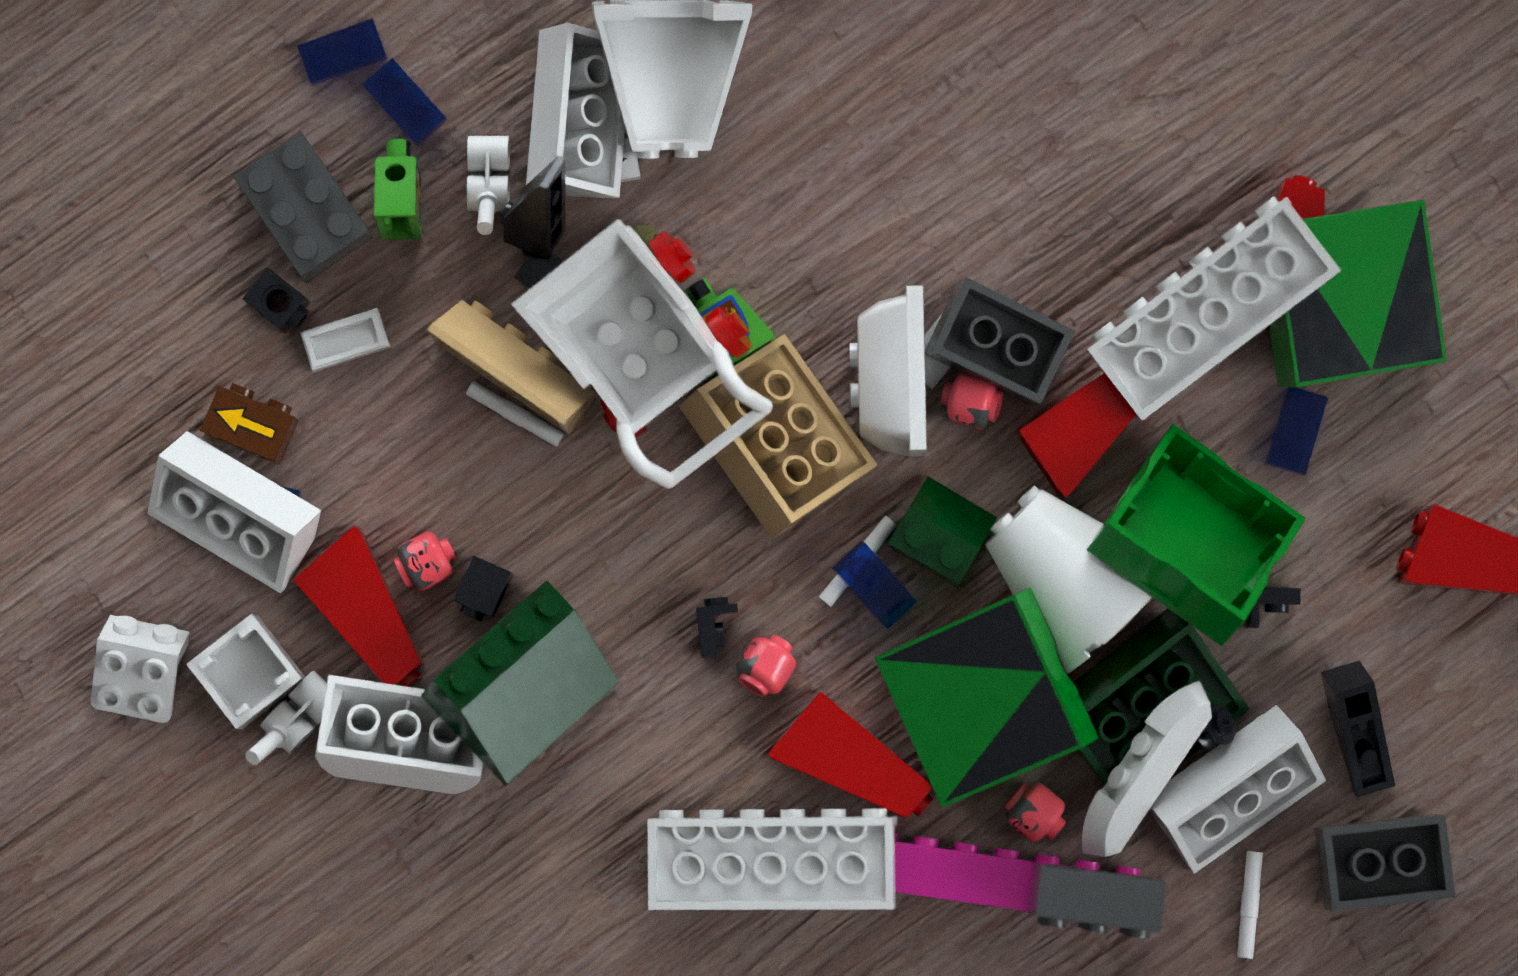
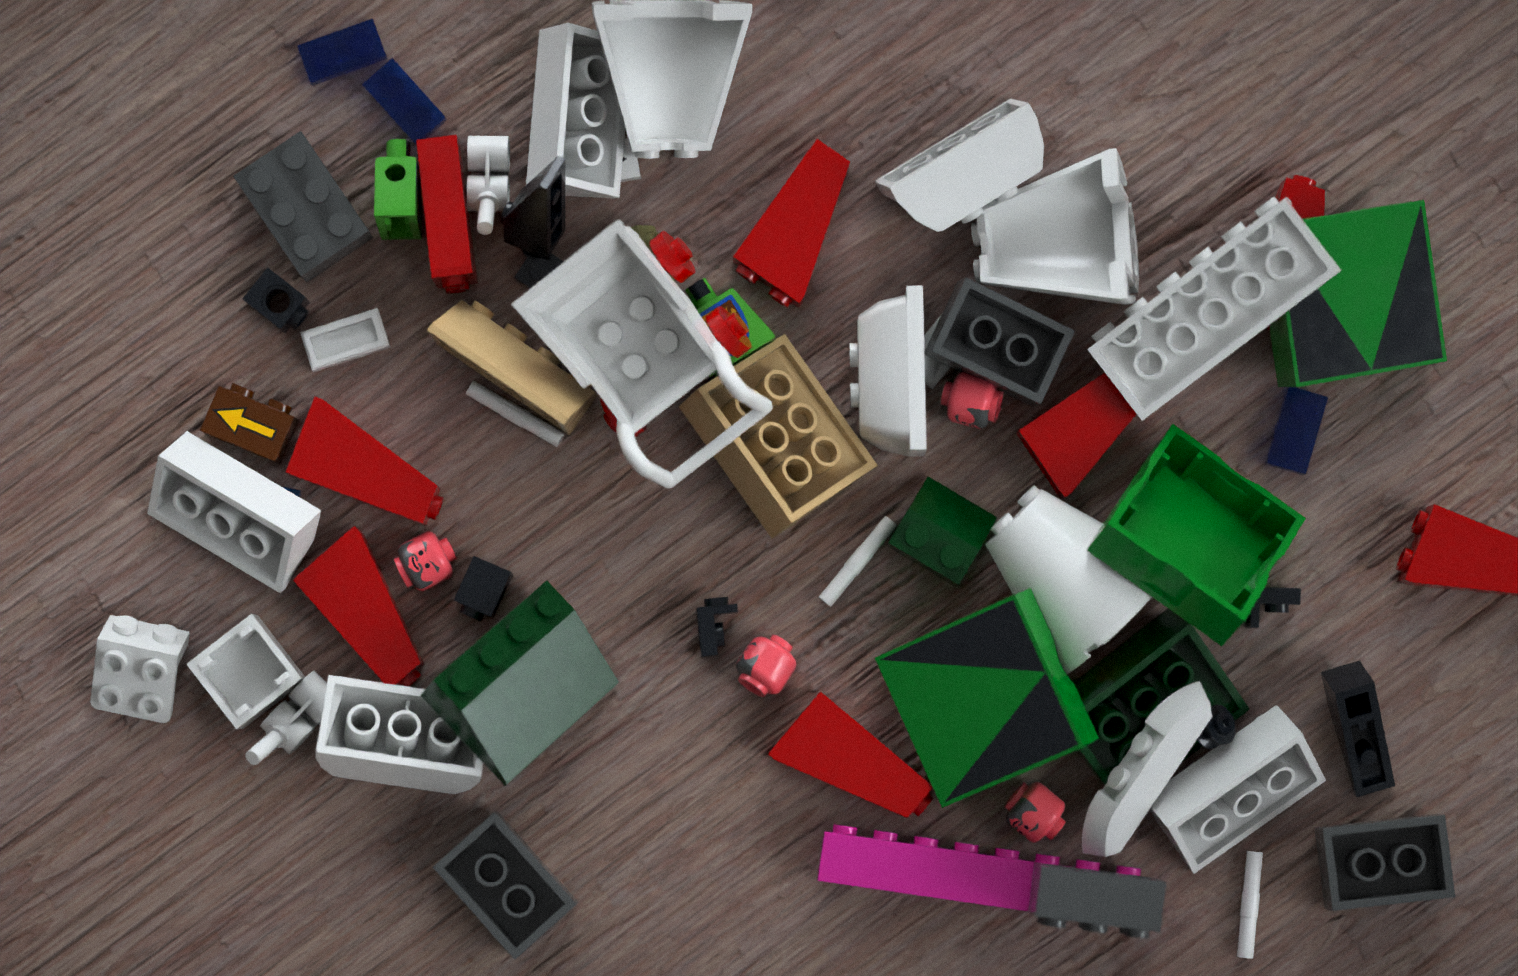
(356, 465): none -> red slope
(446, 214): none -> red slope
(505, 884): none -> dark grey brick
(772, 861): white bracket -> none
(792, 230): none -> red slope
(874, 584): clear blue plate -> none
(969, 168): none -> white windscreen
(1063, 235): none -> white cone

